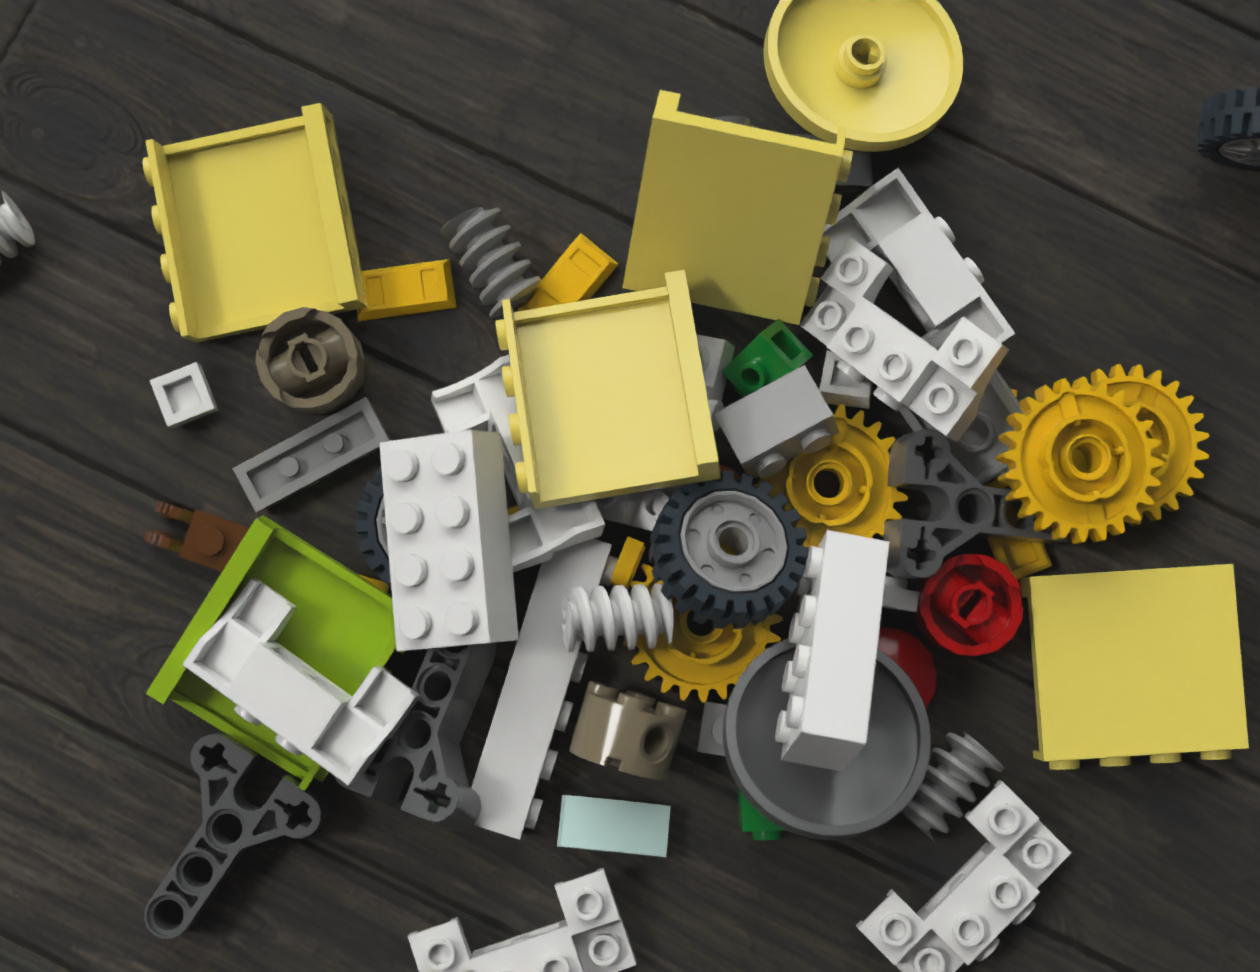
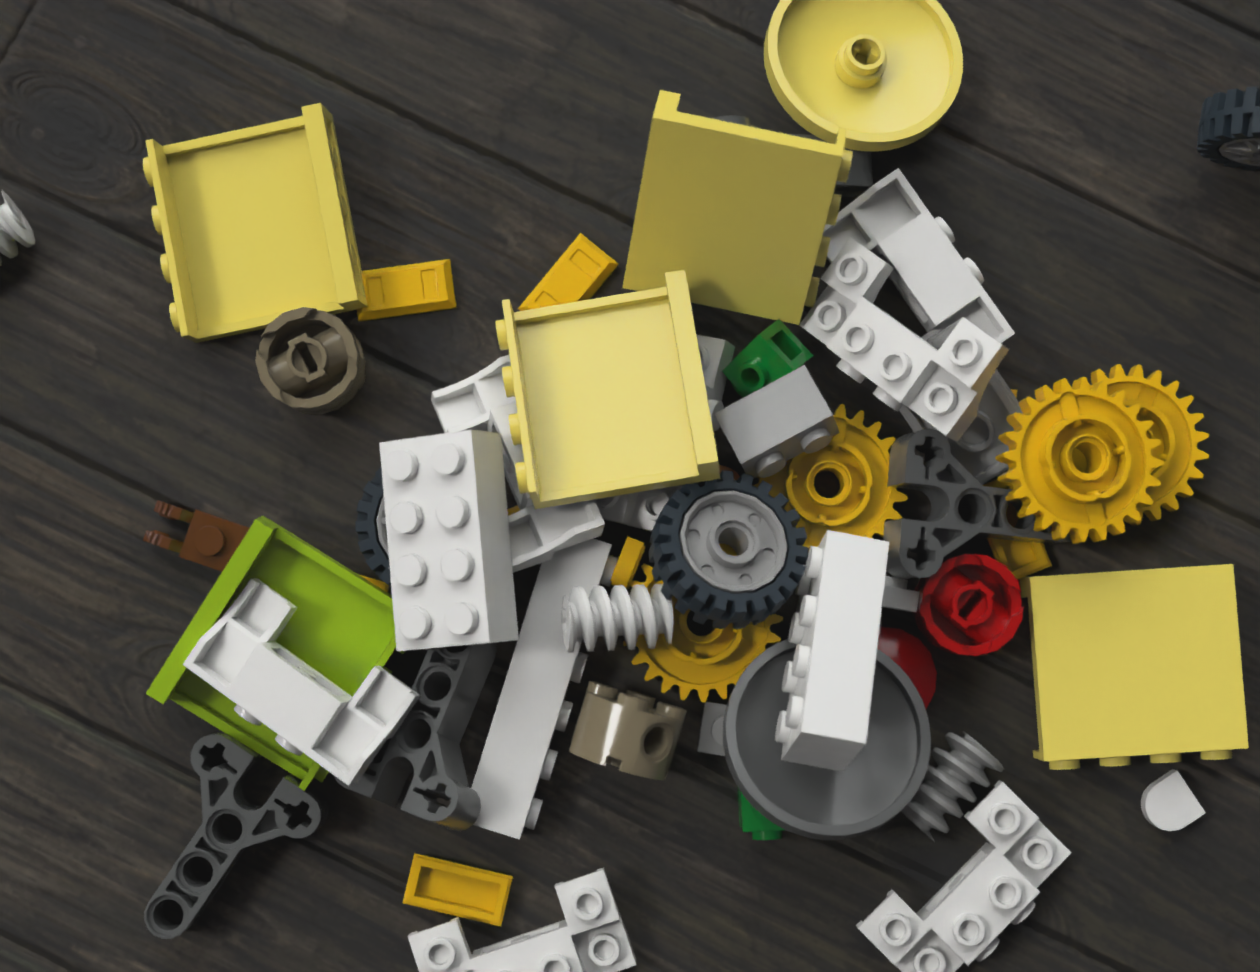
(184, 395): white plate -> none
(311, 455): light grey plate -> none
(457, 889): none -> yellow tile
(490, 258): light grey piece -> none
(613, 826): light aqua slope -> none
(840, 388): white plate -> none
(1170, 803): none -> white tile

